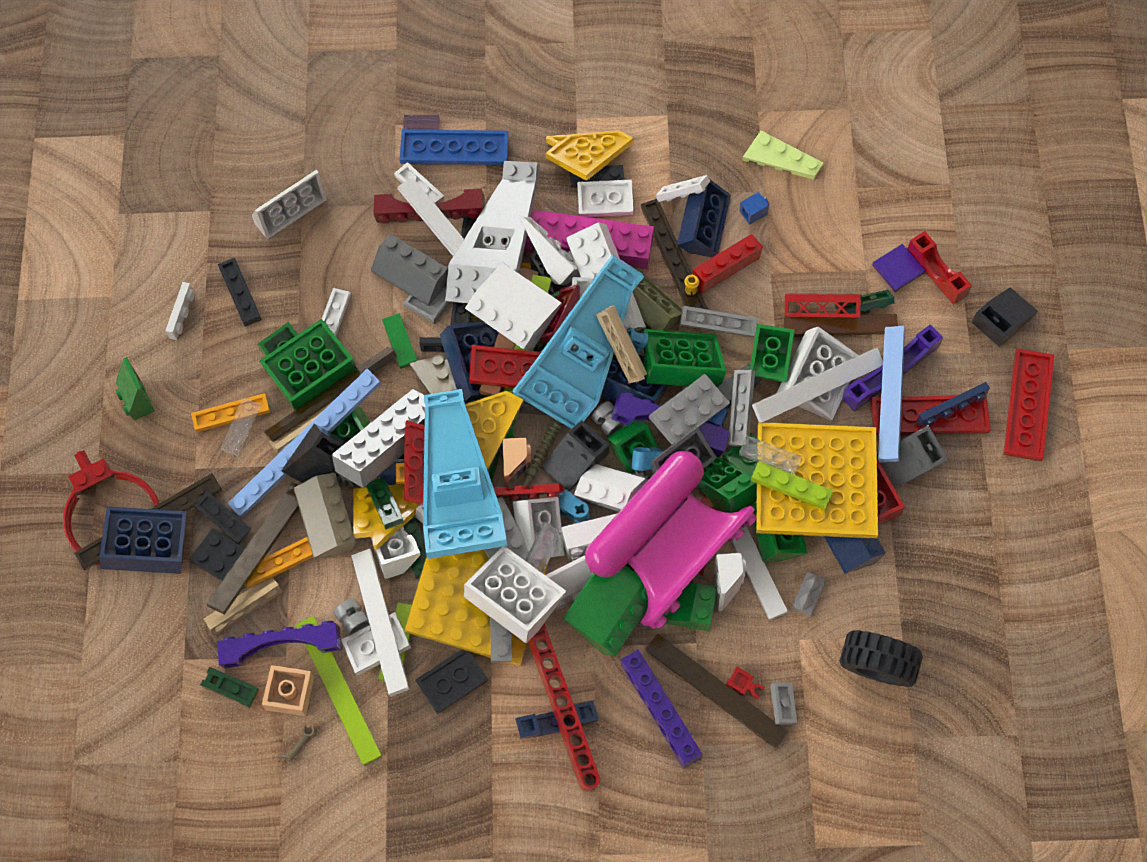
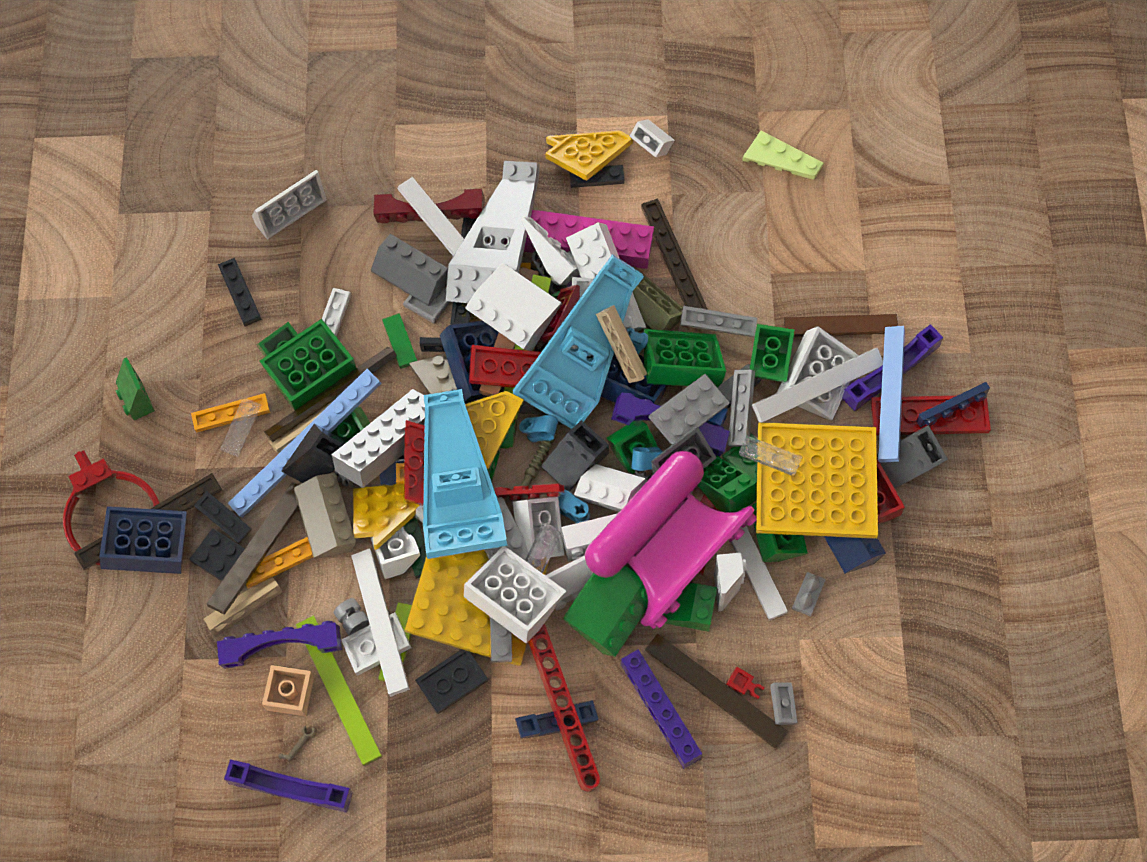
(180, 311): white plate -> none
(230, 687): dark green plate -> none
(301, 790): none -> dark purple arch
(384, 503): dark green plate -> none
(408, 171): white plate -> none
(421, 122): clear purple tile -> none
(454, 147): blue plate -> none
(515, 456): light nougat slope -> none
(539, 428): none -> dark azure piece
(602, 417): light grey wheel -> none
(605, 198): white plate -> none
(651, 138): none -> white brick
(683, 188): white plate -> none
(691, 283): yellow pin -> none
(704, 221): dark blue slope -> none
(727, 262): red brick -> none
(754, 207): blue brick -> none
(791, 485): lime plate -> none
(823, 297): red fence -> none
(870, 301): dark green plate -> none
(881, 658): black tyre -> none
(898, 267): dark purple tile -> none
(951, 283): red arch -> none
(1003, 316): black slope -> none
(1028, 405): red plate -> none

